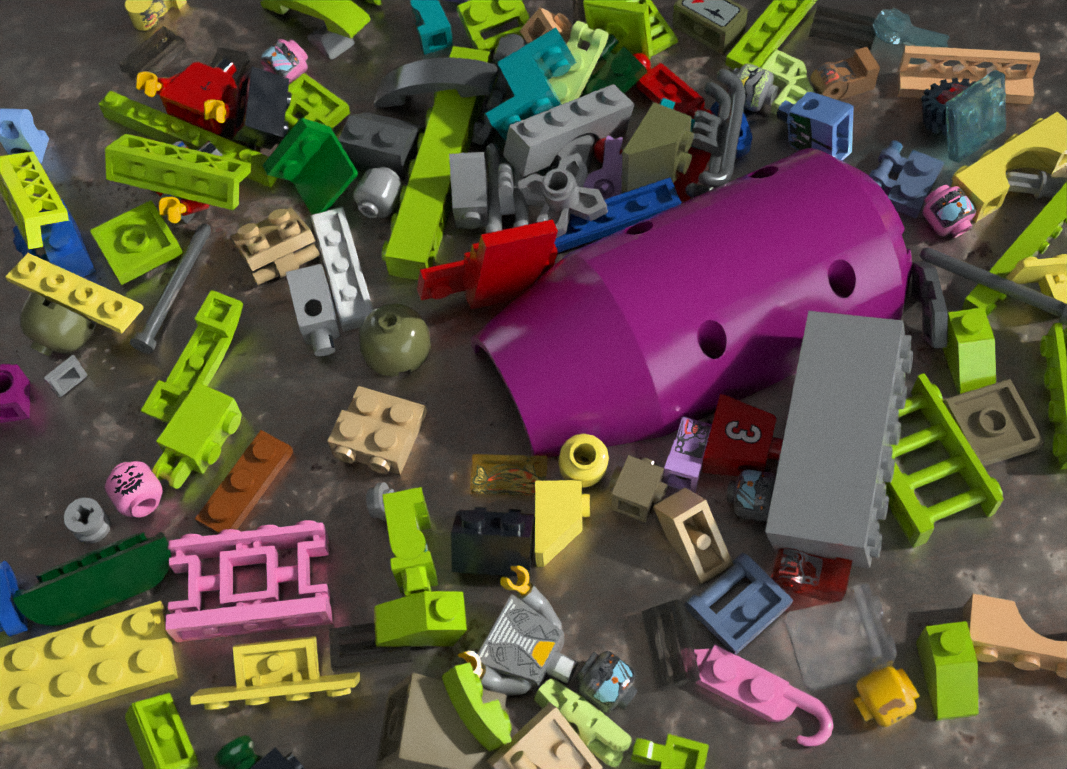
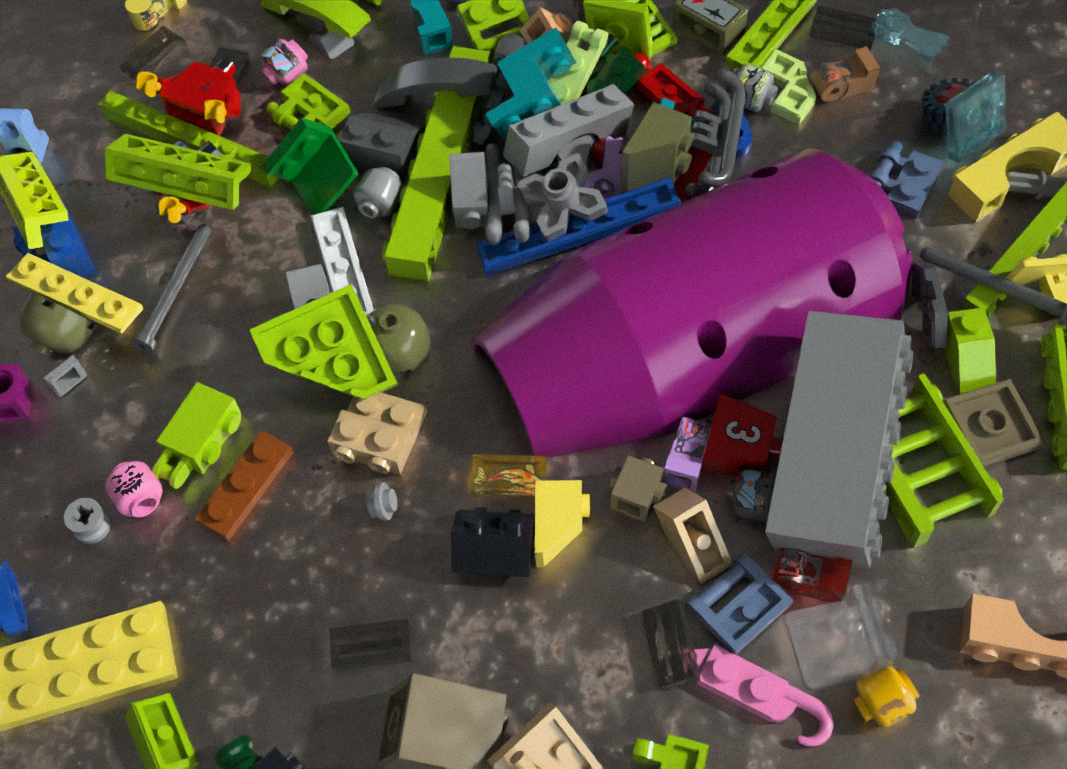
(96, 580): dark green brick -> none
(136, 242): lime plate -> none
(200, 358): lime slope -> none
(254, 610): bright pink fence -> none
(261, 109): black brick -> none
(275, 242): tan plate -> none
(276, 669): light yellow bracket -> none
(328, 345): none -> lime plate
(406, 518): lime hips -> none
(421, 619): lime slope -> none
(485, 721): lime slope -> none
(496, 267): red slope -> none
(522, 643): light grey torso -> none
(579, 449): light yellow head -> none
(593, 727): yellowish green hinge -> none
(606, 681): head -> none
(819, 124): medium blue torso -> none
(916, 78): light nougat fence -> none
(949, 211): head -> none
(949, 670): lime slope -> none

